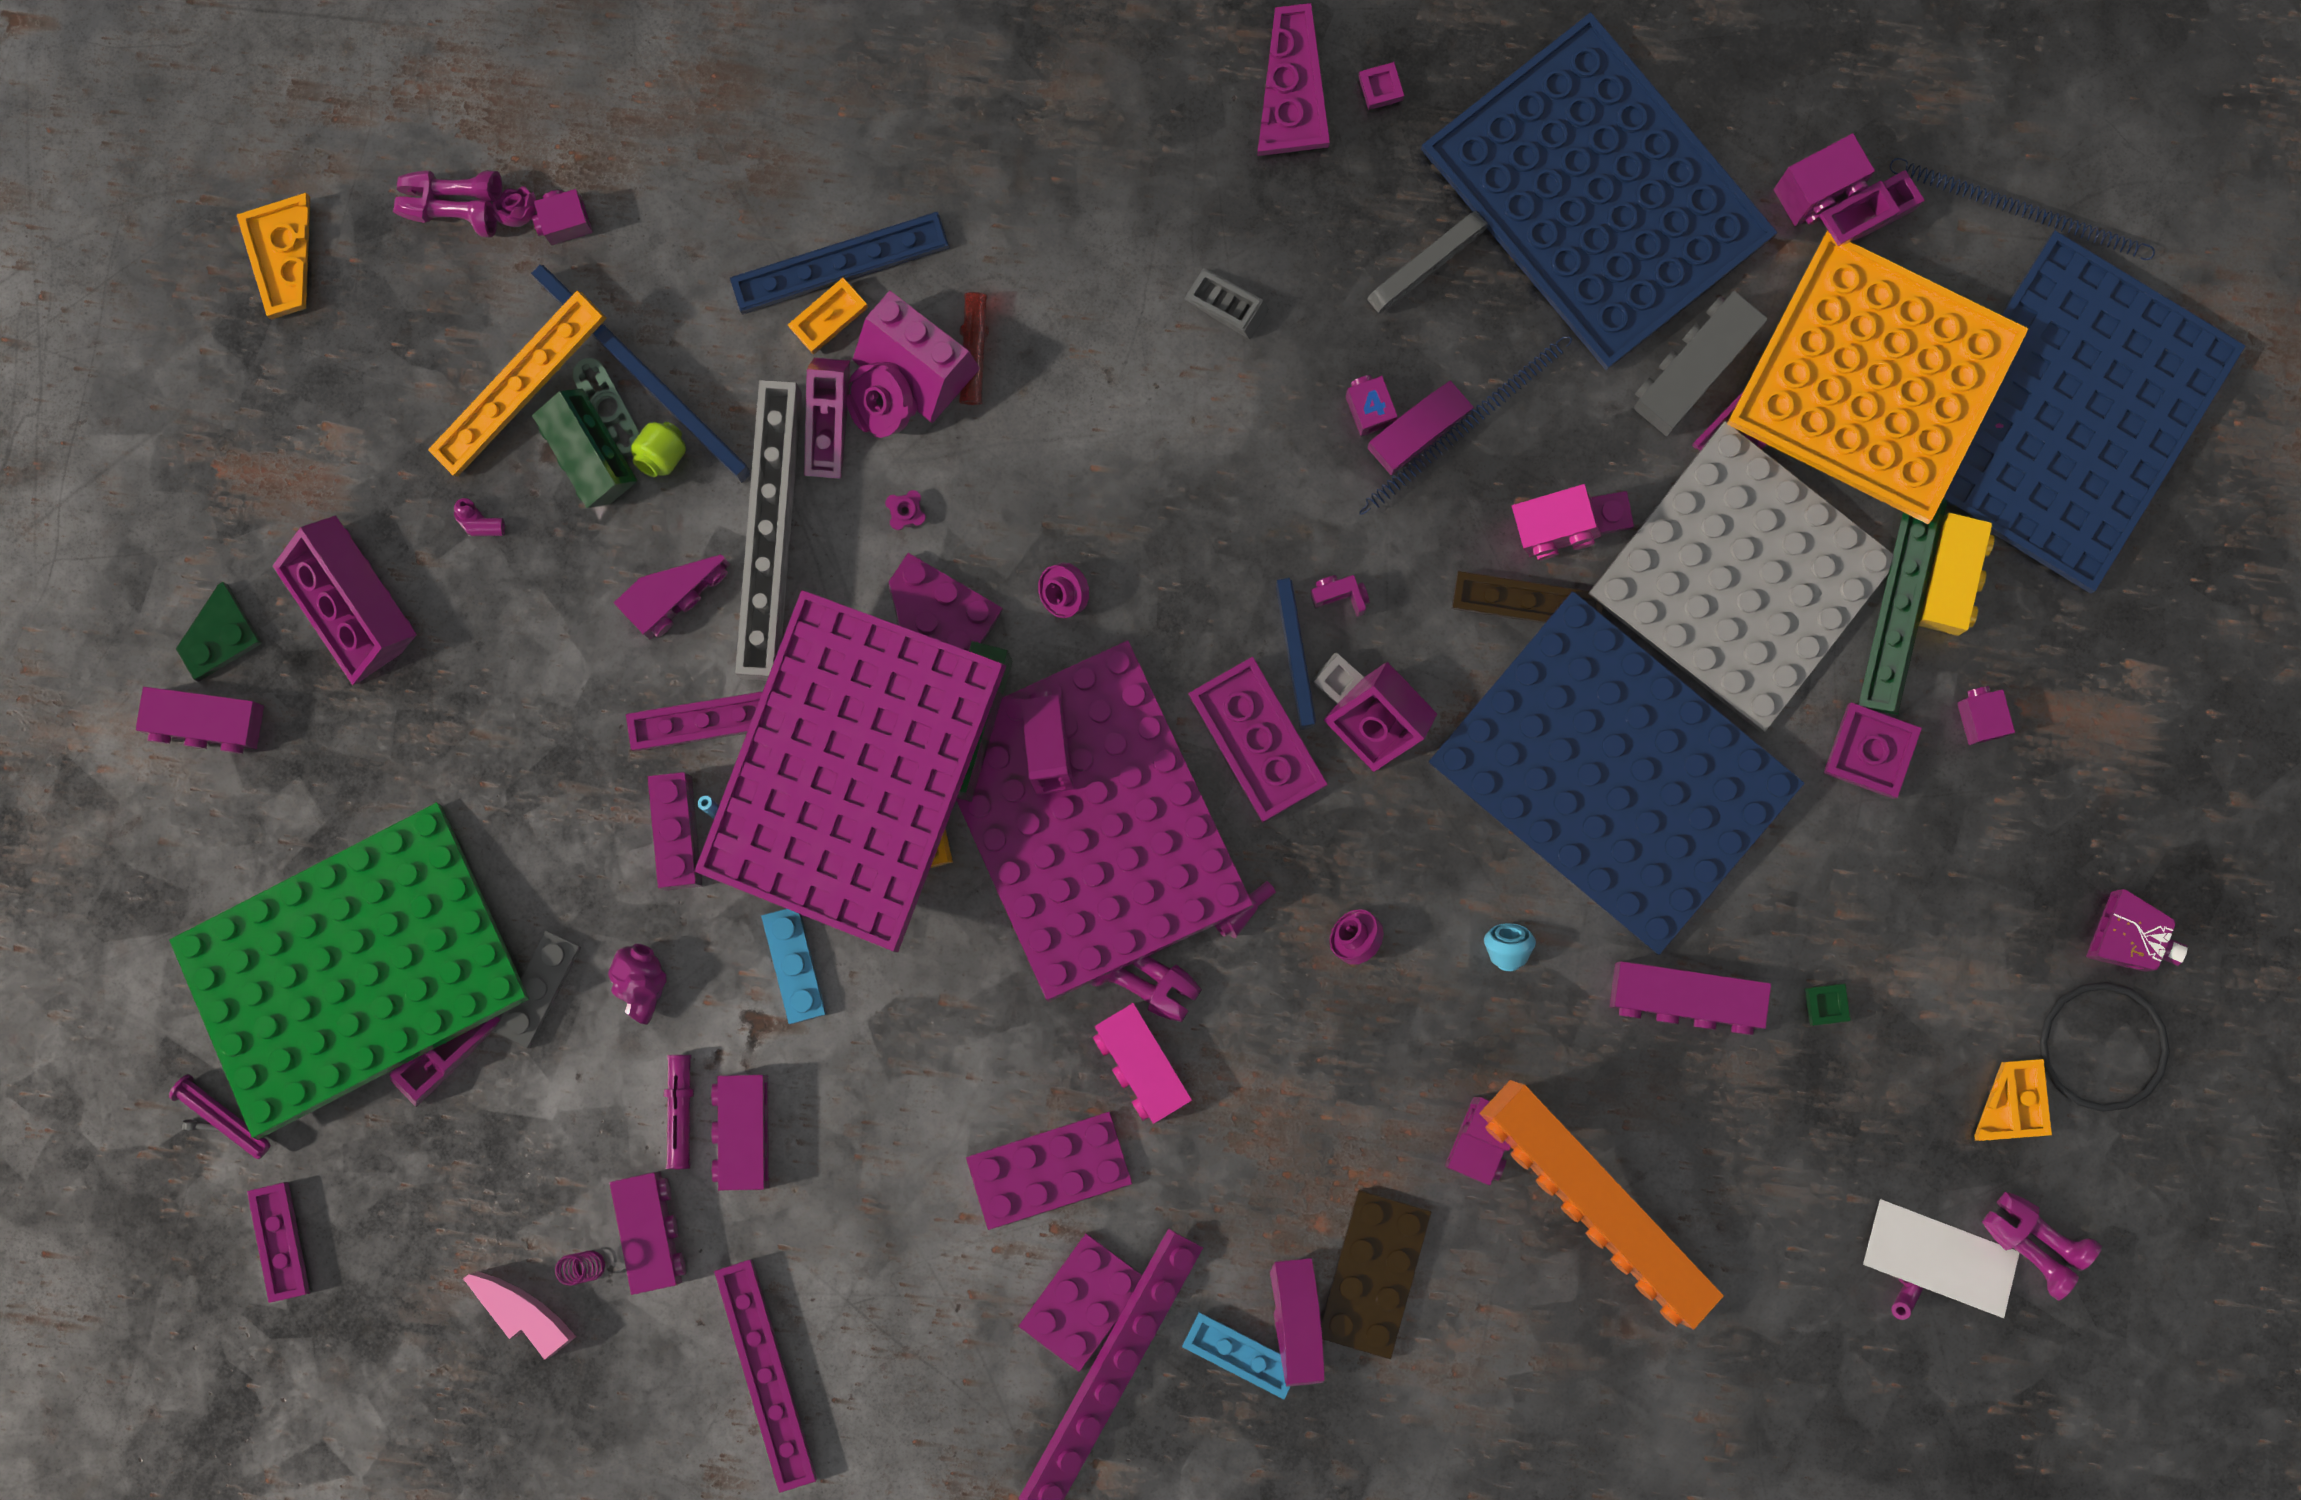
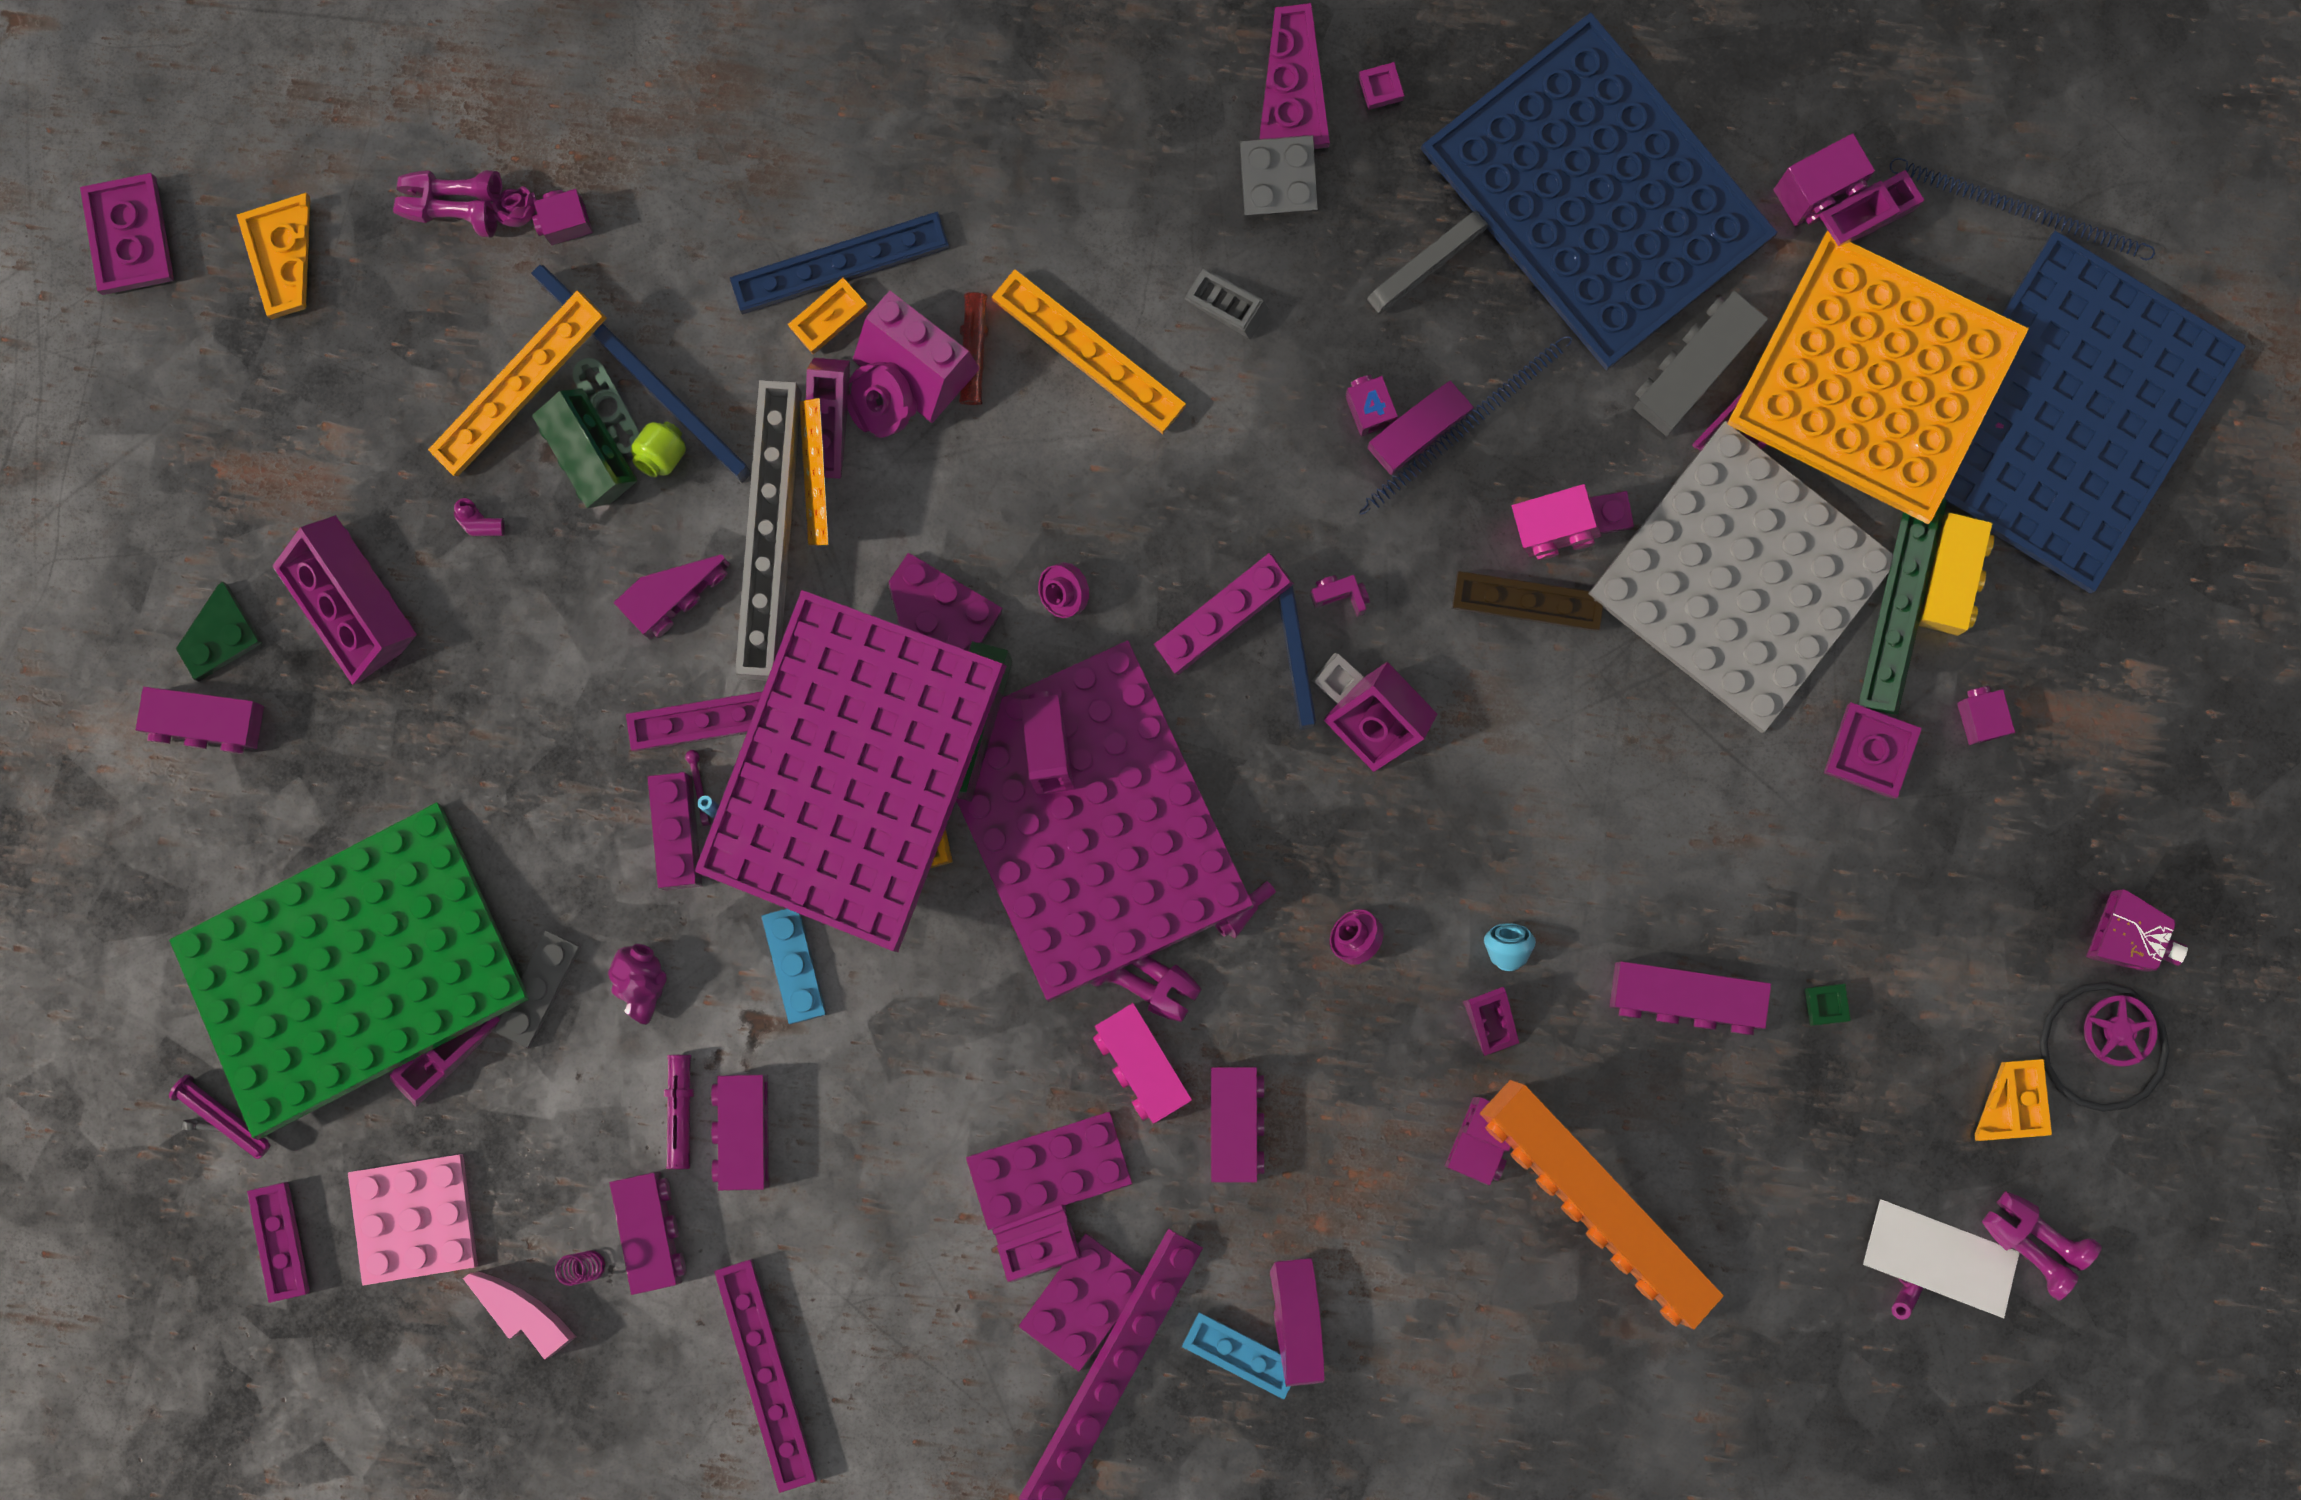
(126, 233): none -> magenta plate
(412, 1219): none -> bright pink plate
(692, 758): none -> magenta hinge
(813, 472): none -> light orange sticker
(913, 517): magenta plate -> none
(1036, 1243): none -> magenta plate
(1088, 351): none -> light orange plate
(1223, 613): none -> magenta plate
(1236, 1124): none -> magenta brick
(1257, 739): magenta plate -> none
(1278, 175): none -> dark grey plate
(1374, 1274): dark brown plate -> none
(1492, 1020): none -> magenta slope
(1616, 773): dark blue plate -> none
(2120, 1030): none -> magenta wheel

